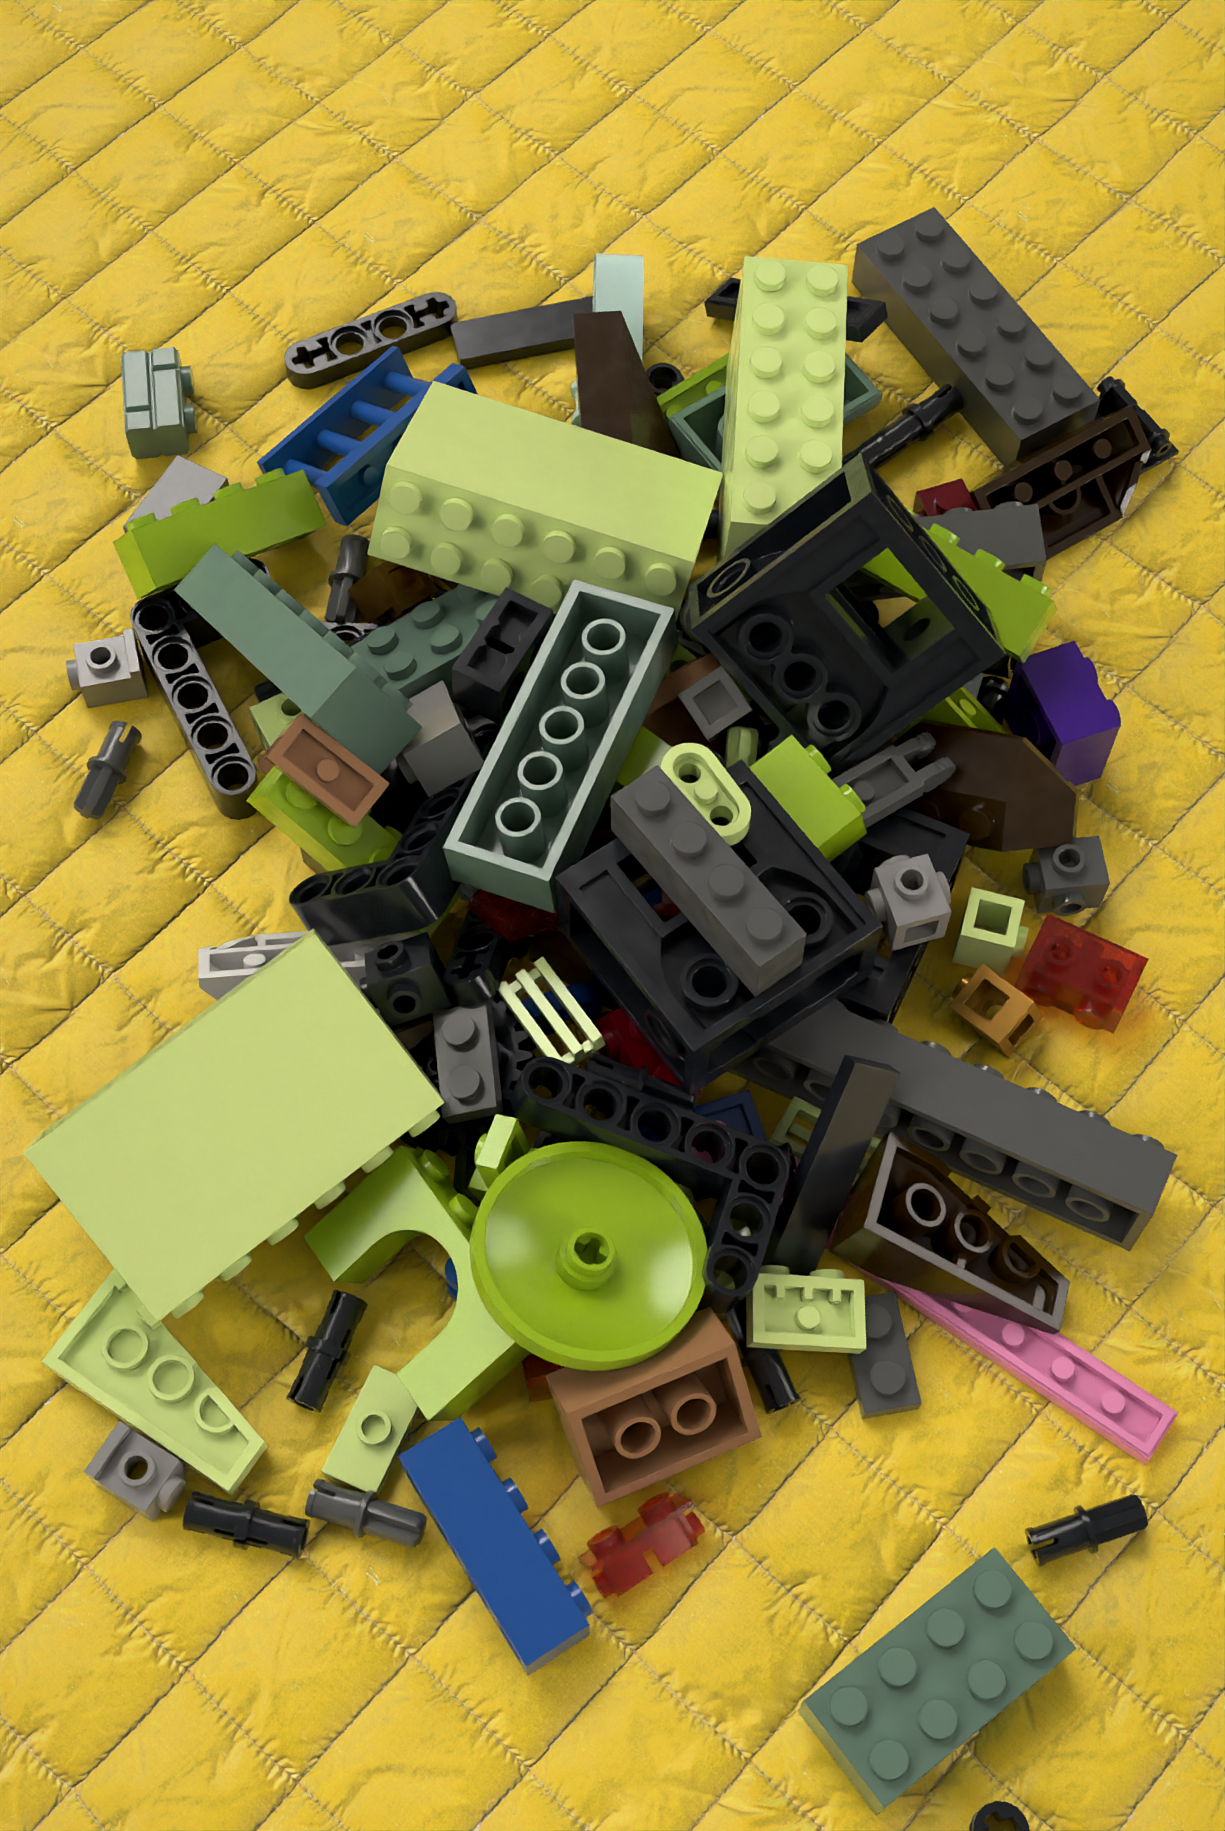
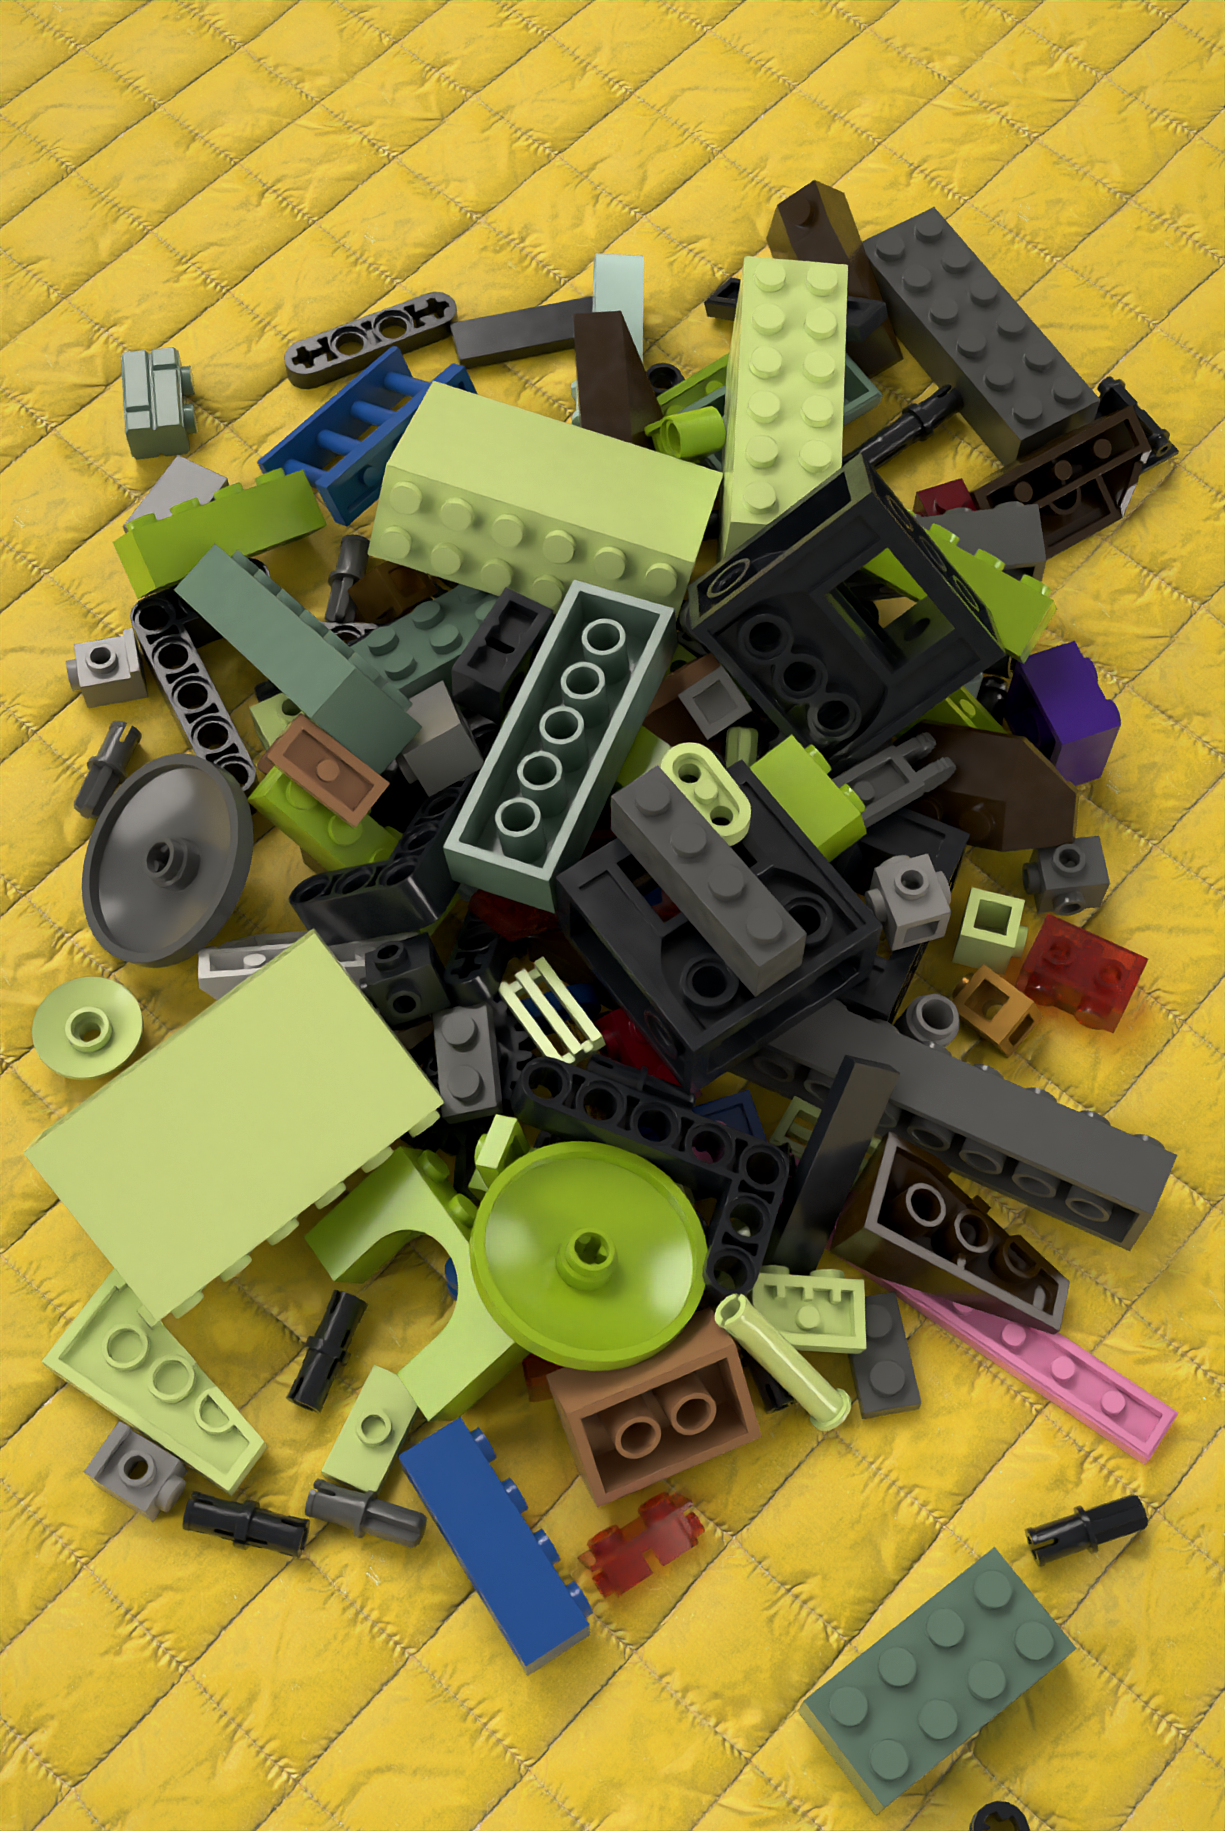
(82, 1007): none -> yellowish green dish
(167, 861): none -> dark grey dish
(689, 434): none -> lime piece
(783, 1362): none -> yellowish green pin
(820, 228): none -> dark brown wedge
(930, 1019): none -> light grey brick

